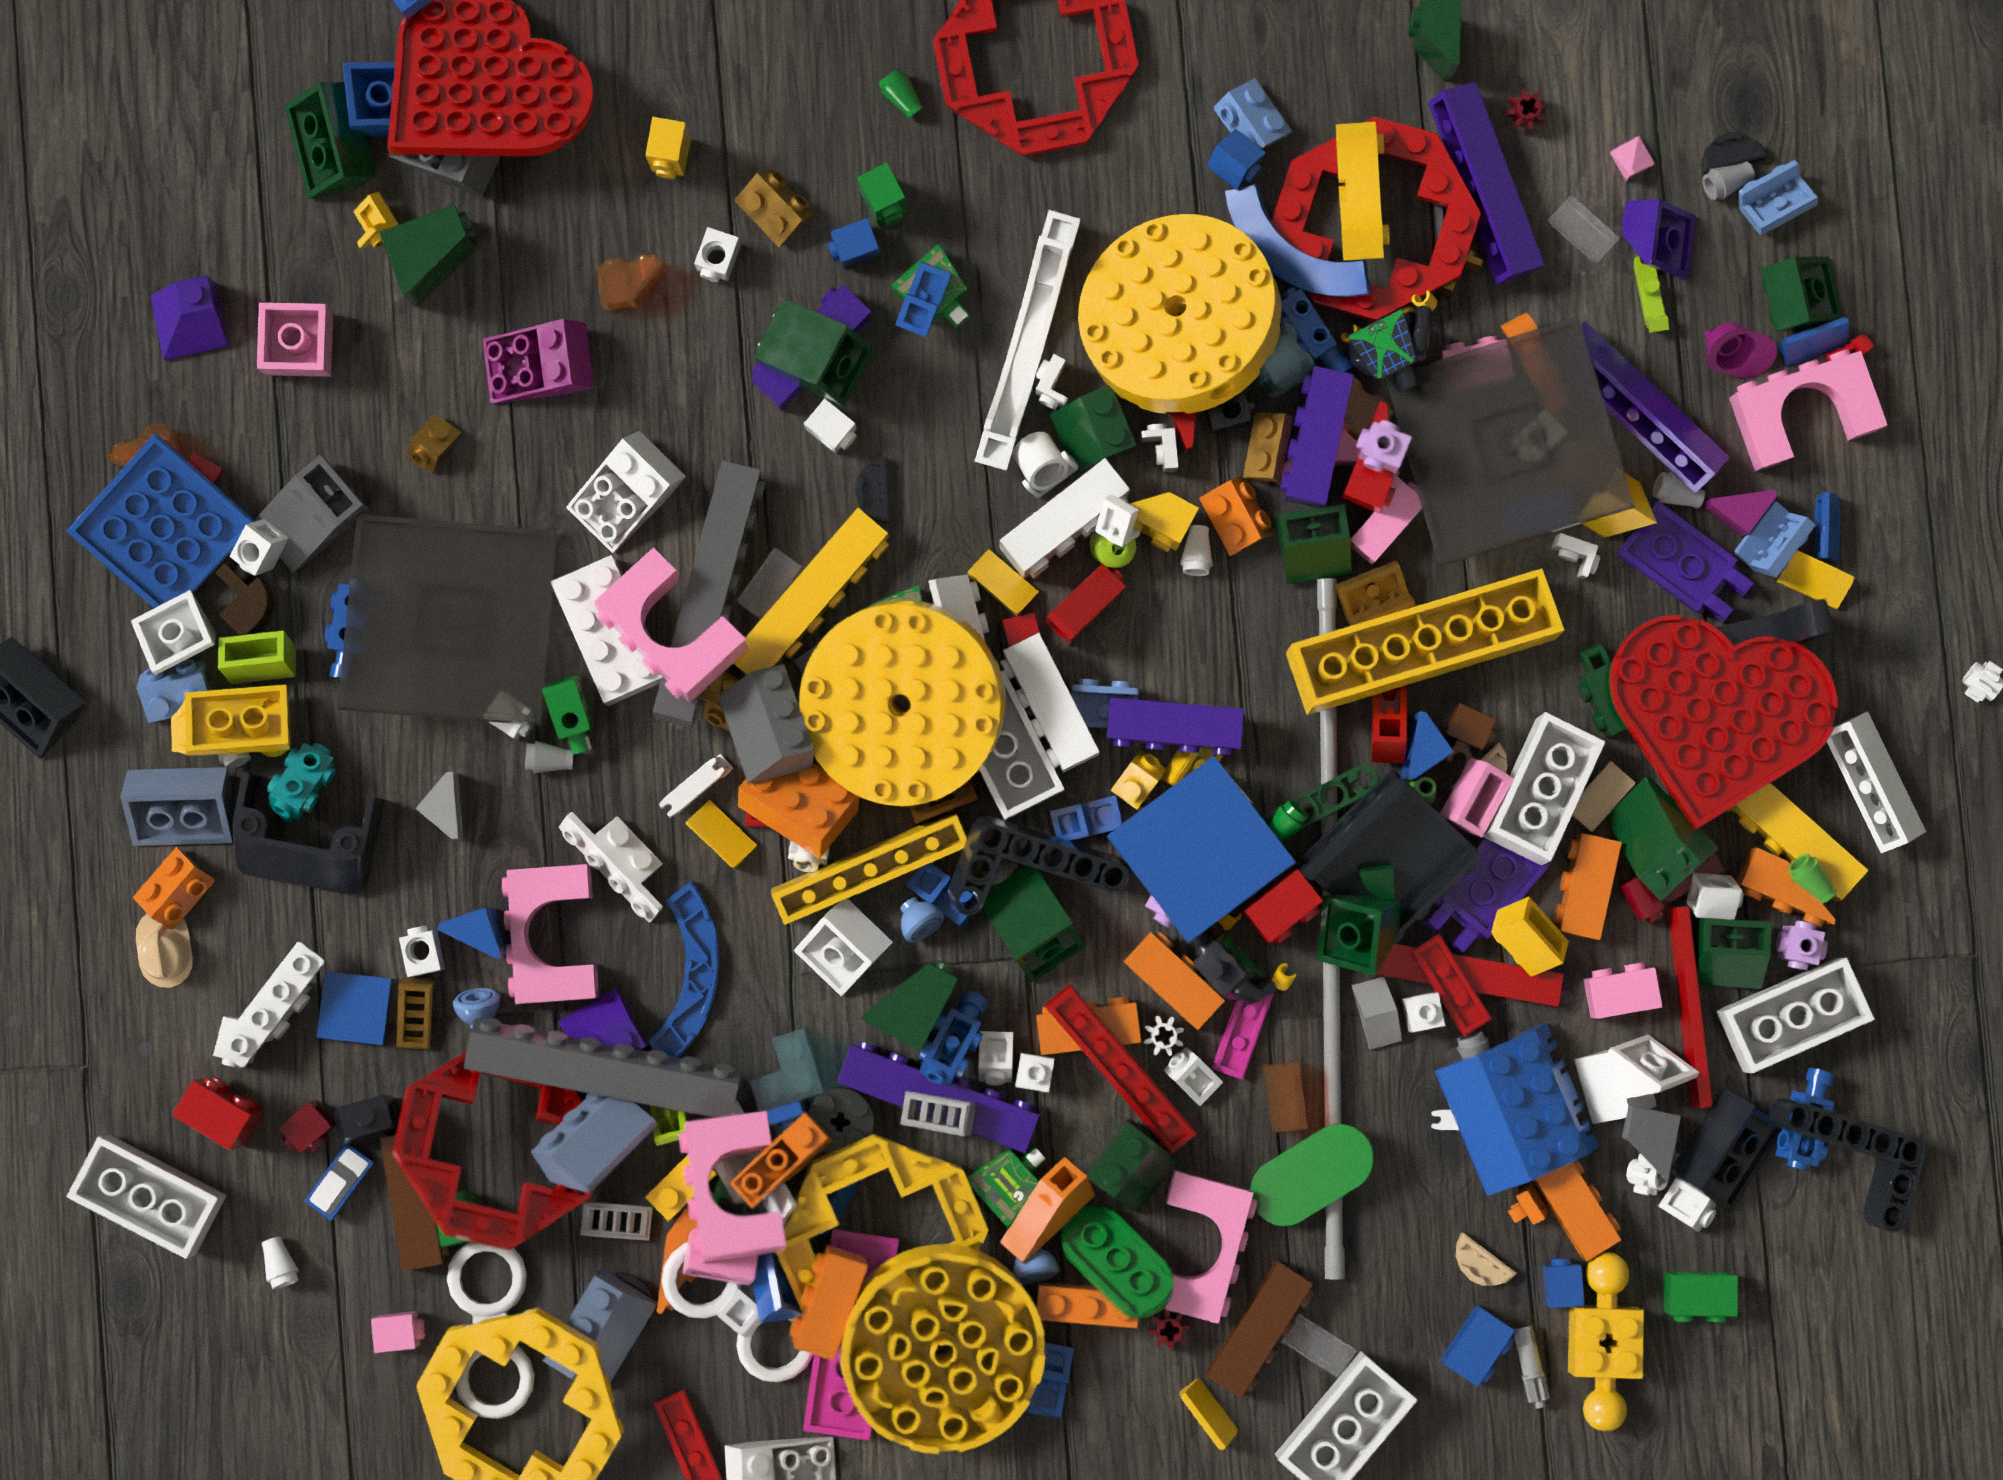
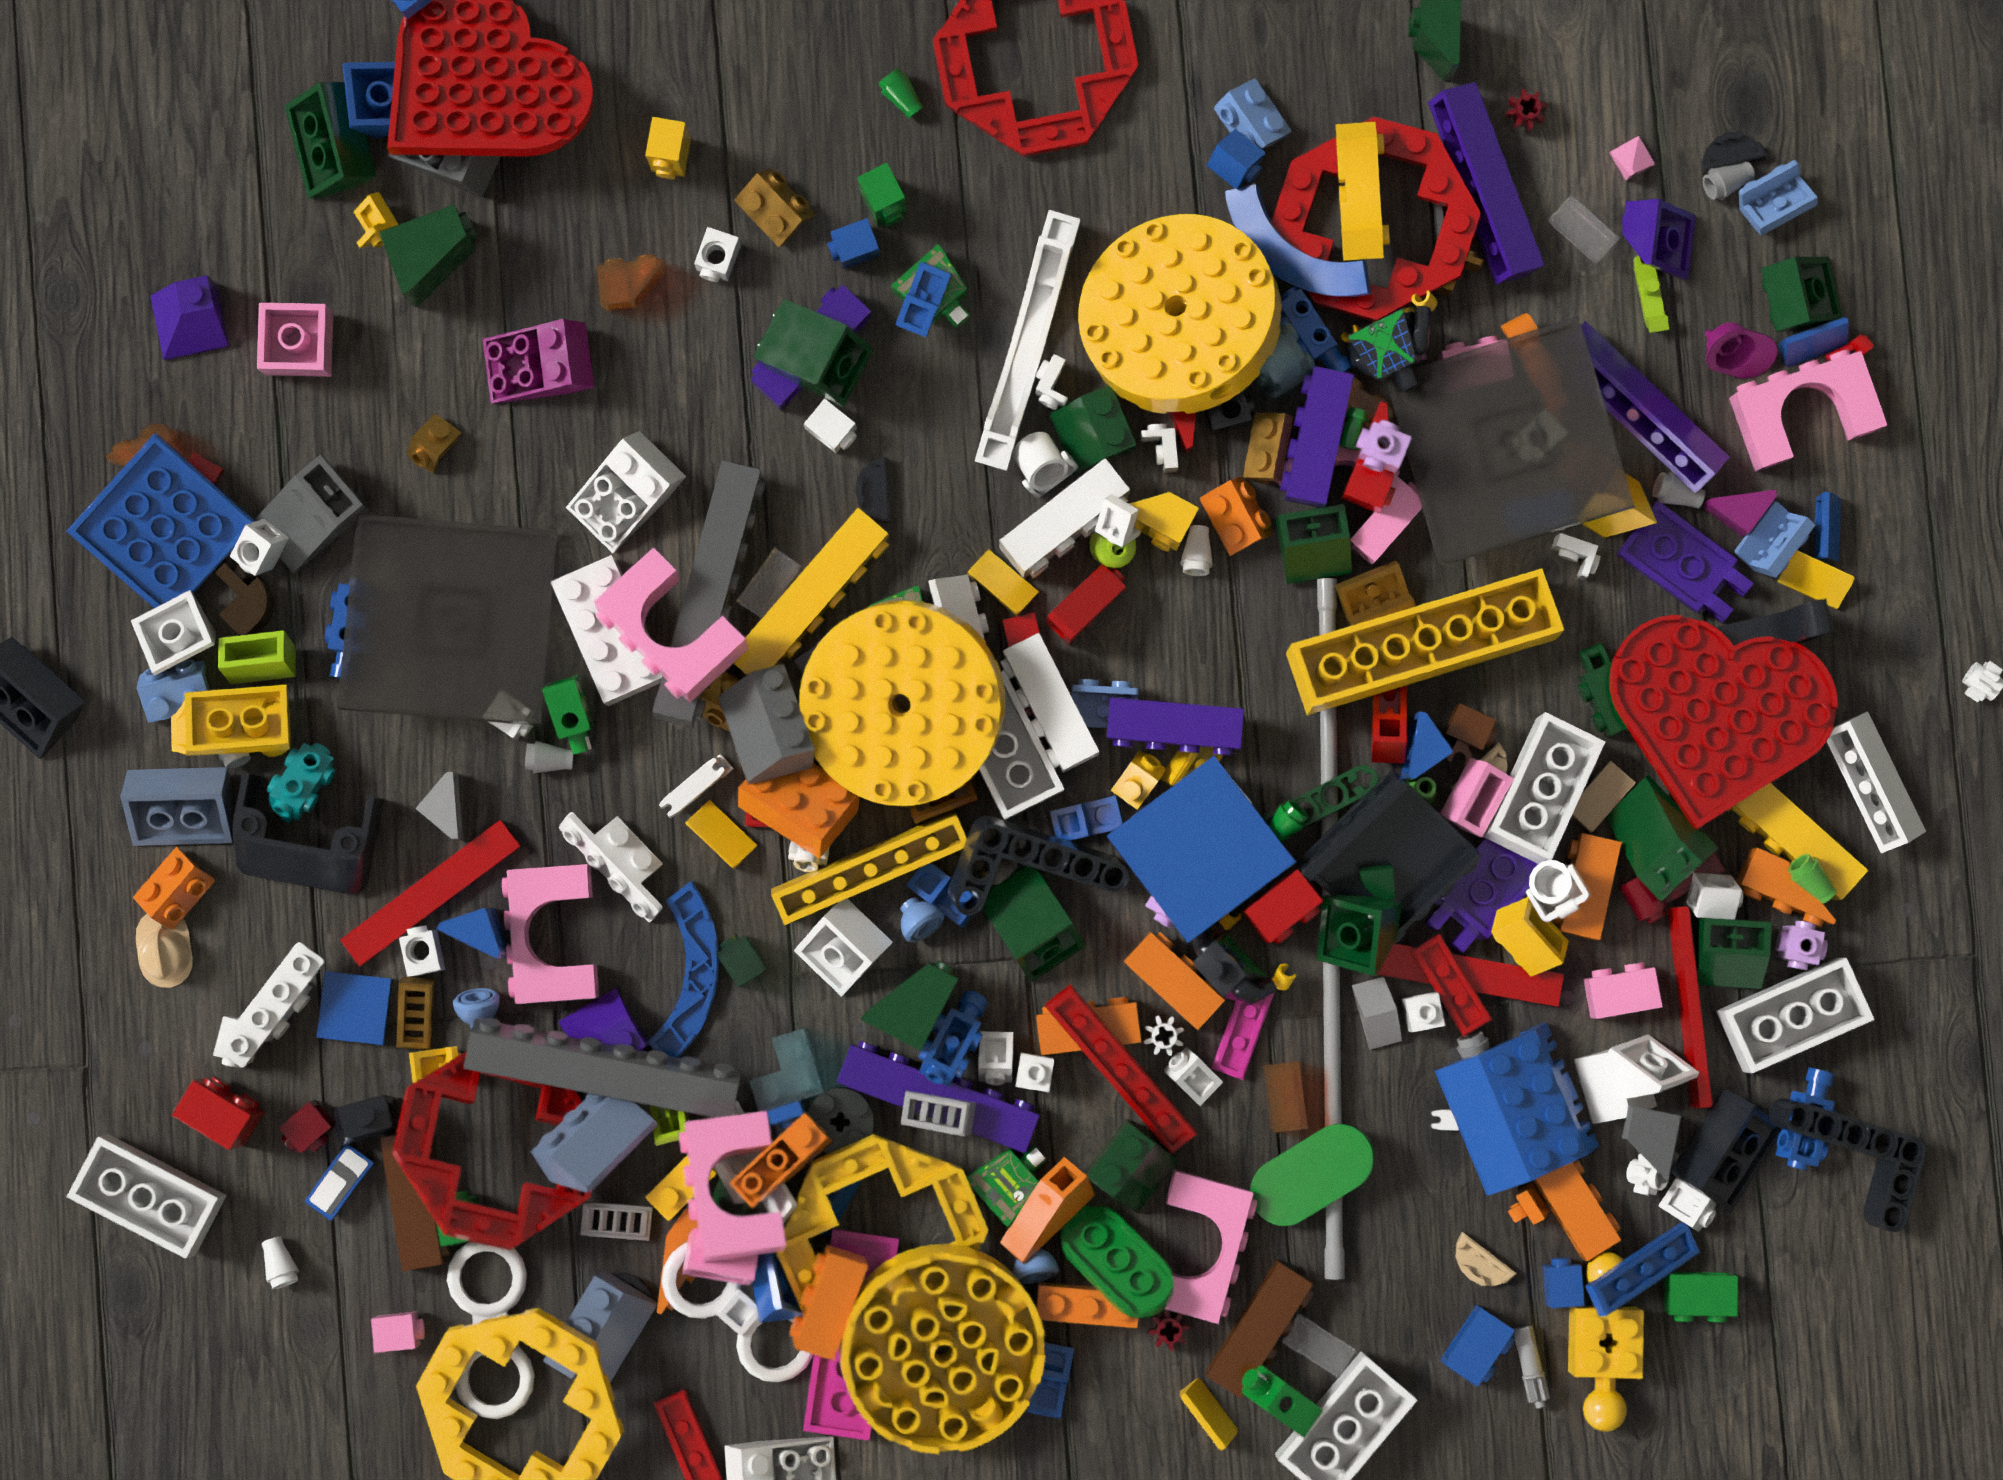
(427, 1061): none -> yellow bracket
(430, 893): none -> red tile
(741, 959): none -> clear green brick
(1269, 1390): none -> green torso
(1353, 427): none -> green pin
(1556, 886): none -> white piece
(1642, 1269): none -> blue tile

